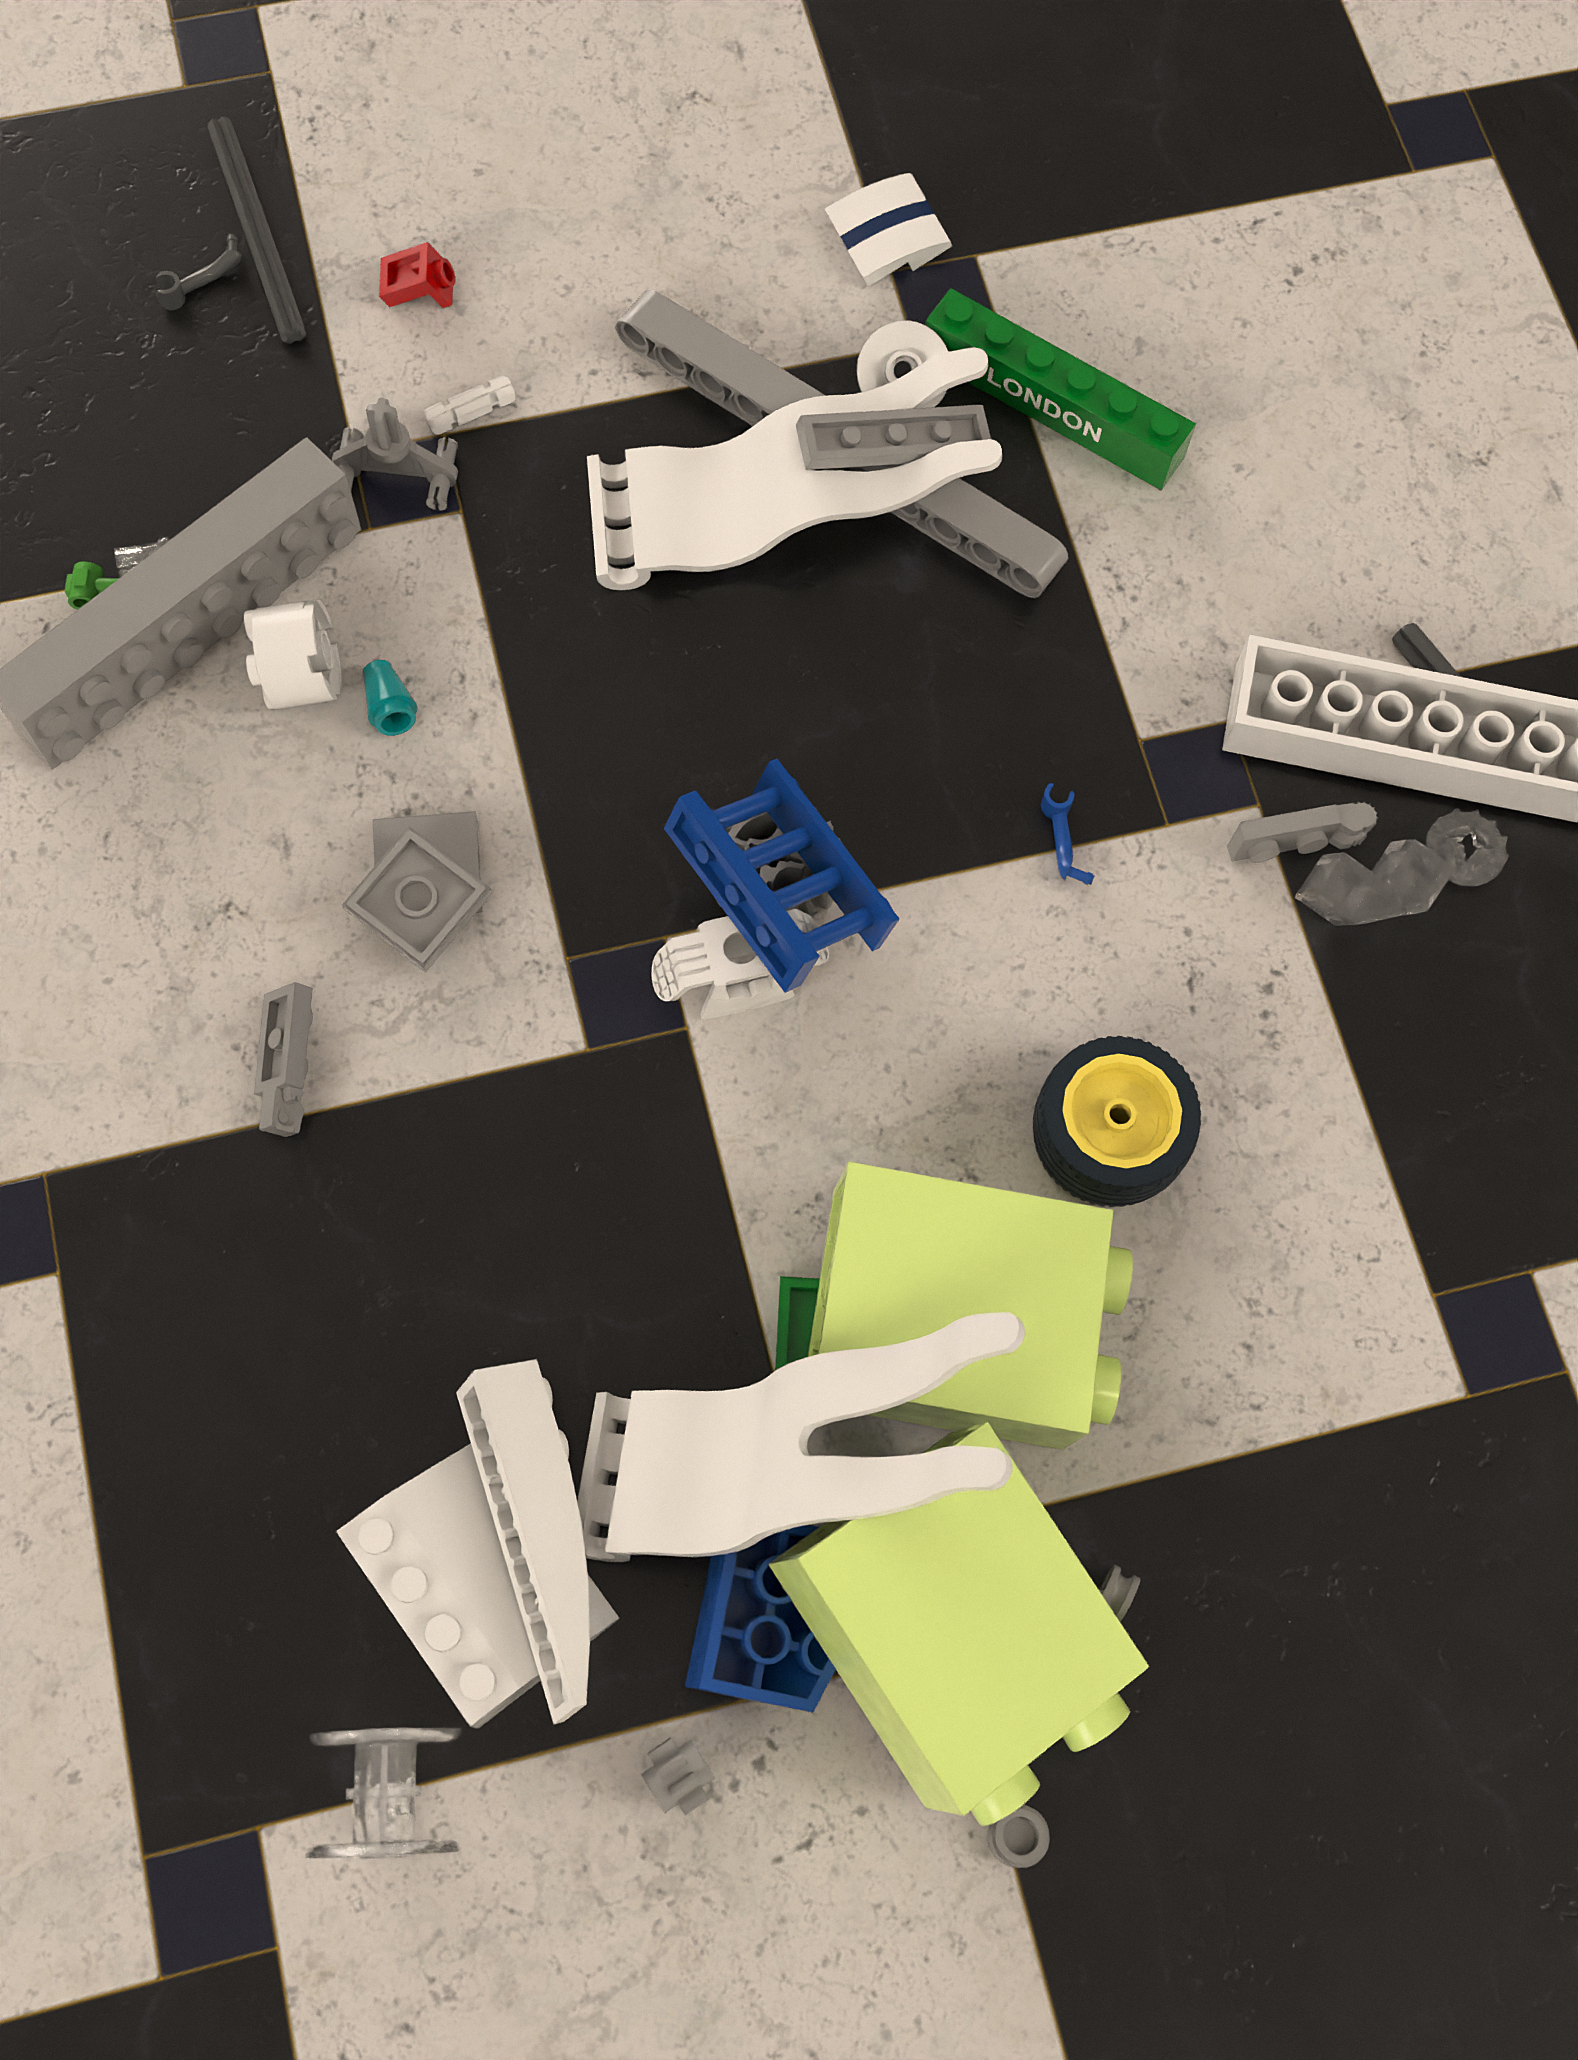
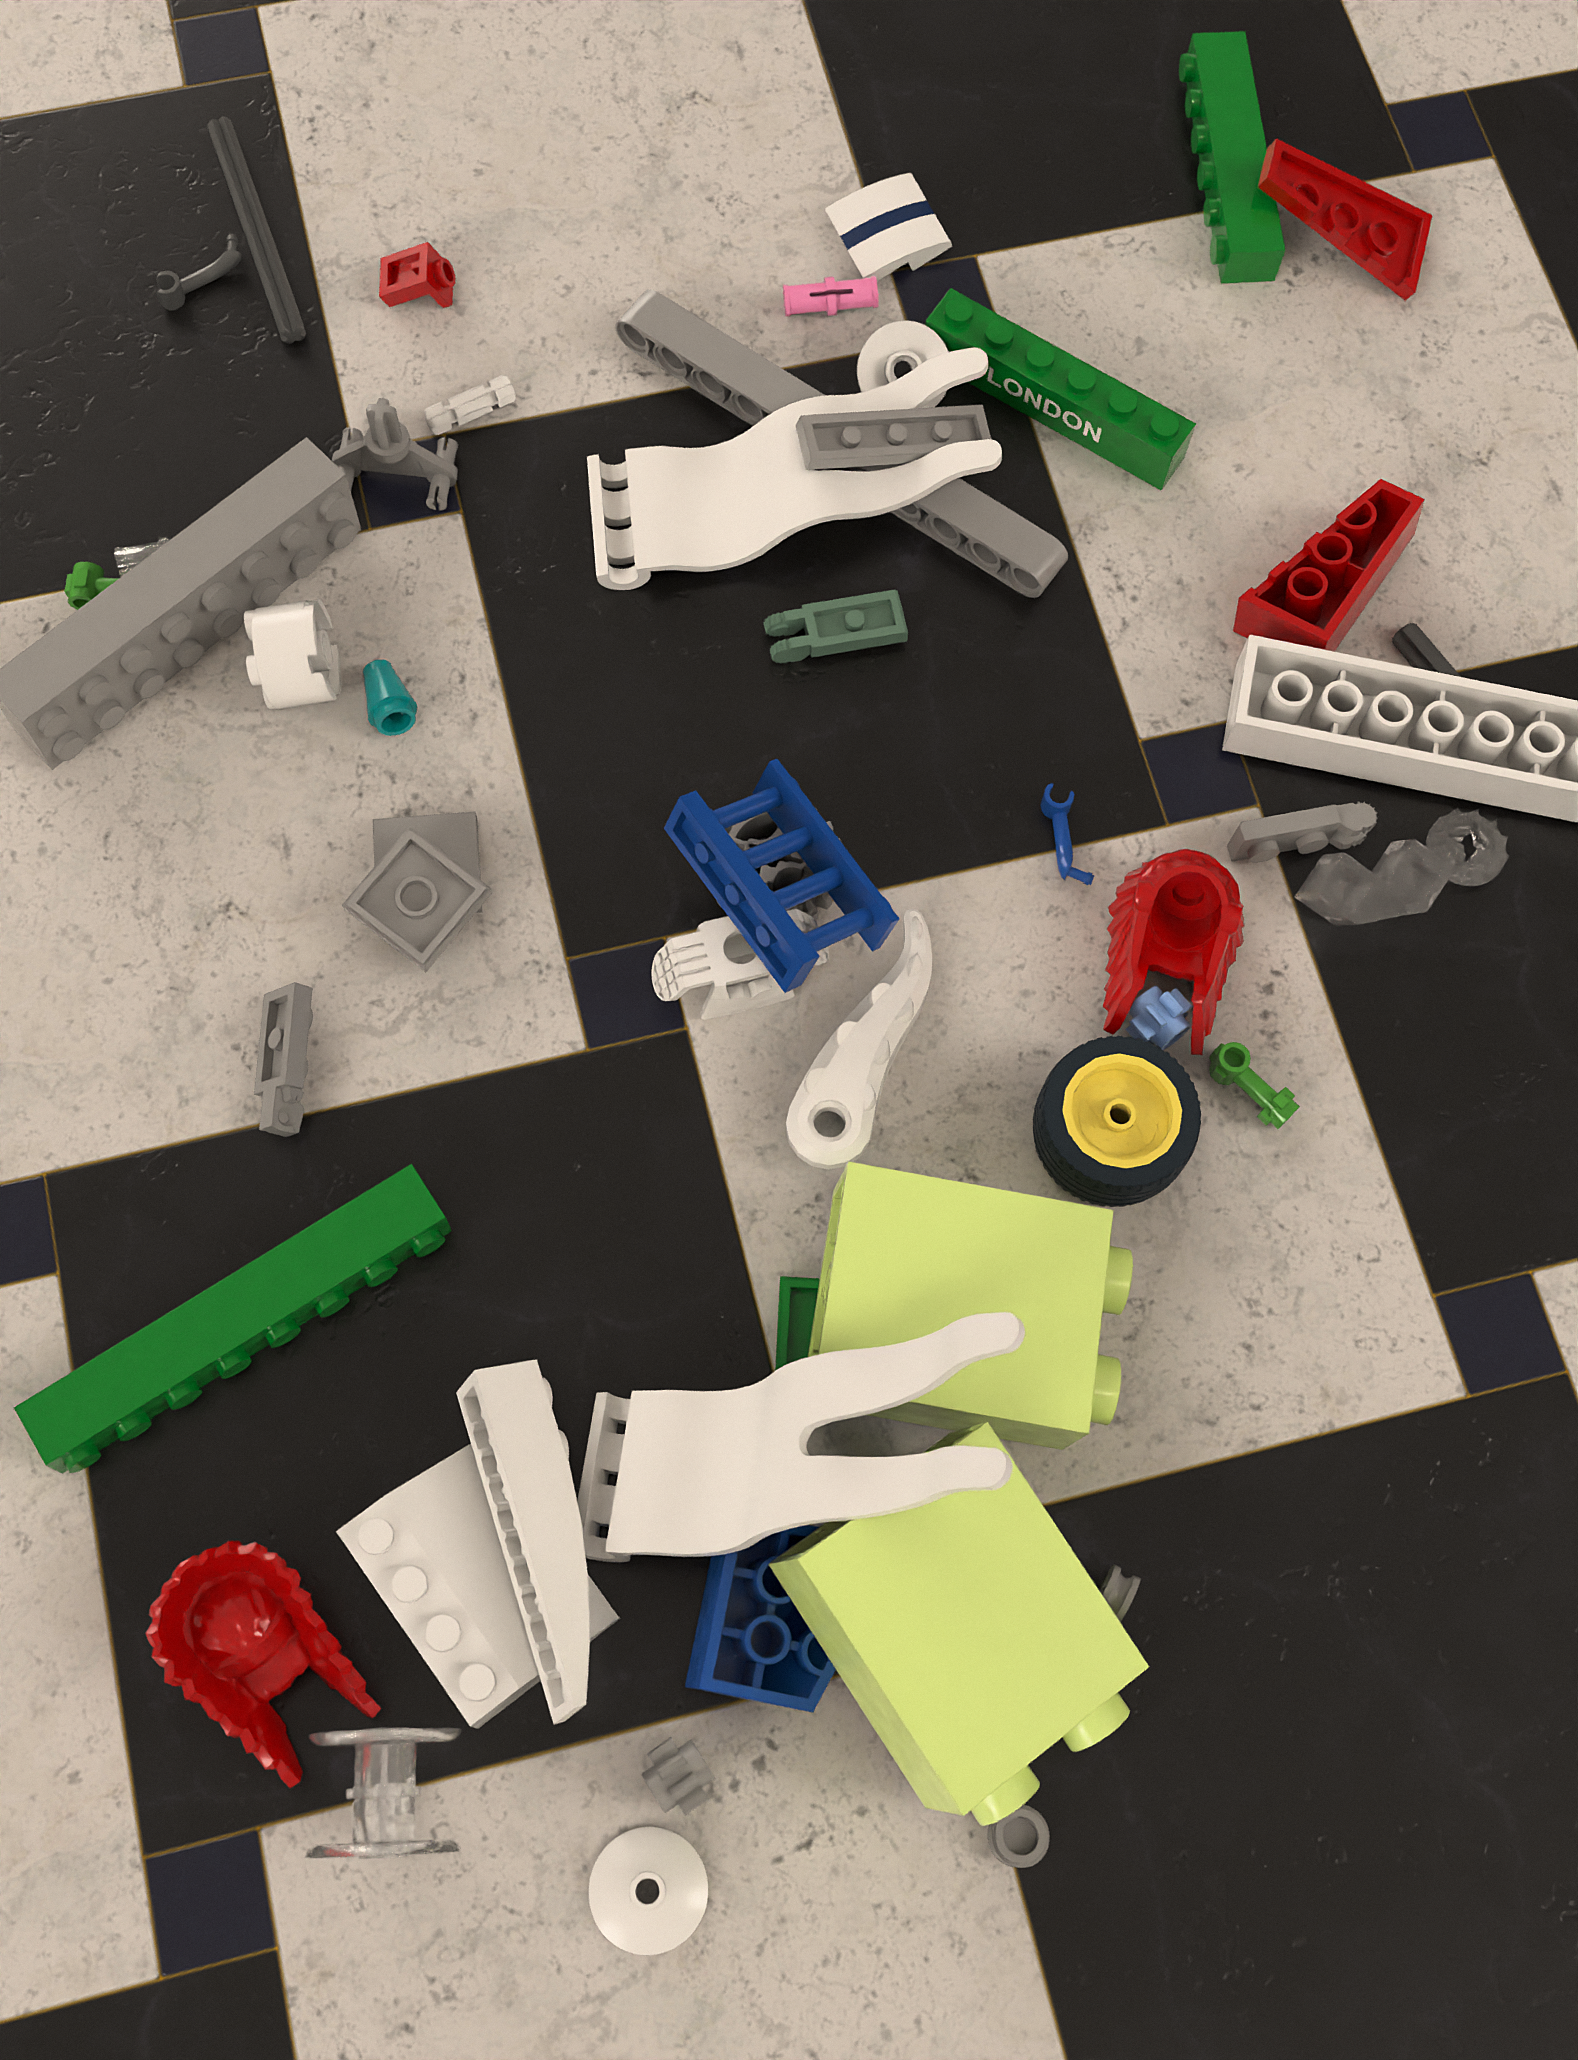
(232, 1321): none -> green brick
(238, 1636): none -> red piece
(682, 1885): none -> white dish
(830, 296): none -> bright pink pin
(838, 626): none -> sand green hinge
(858, 1056): none -> white animal
(1159, 1017): none -> light blue gear
(1176, 920): none -> red piece
(1231, 152): none -> green brick
(1231, 1065): none -> bright green bar
(1335, 574): none -> red wedge
(1355, 217): none -> red wing

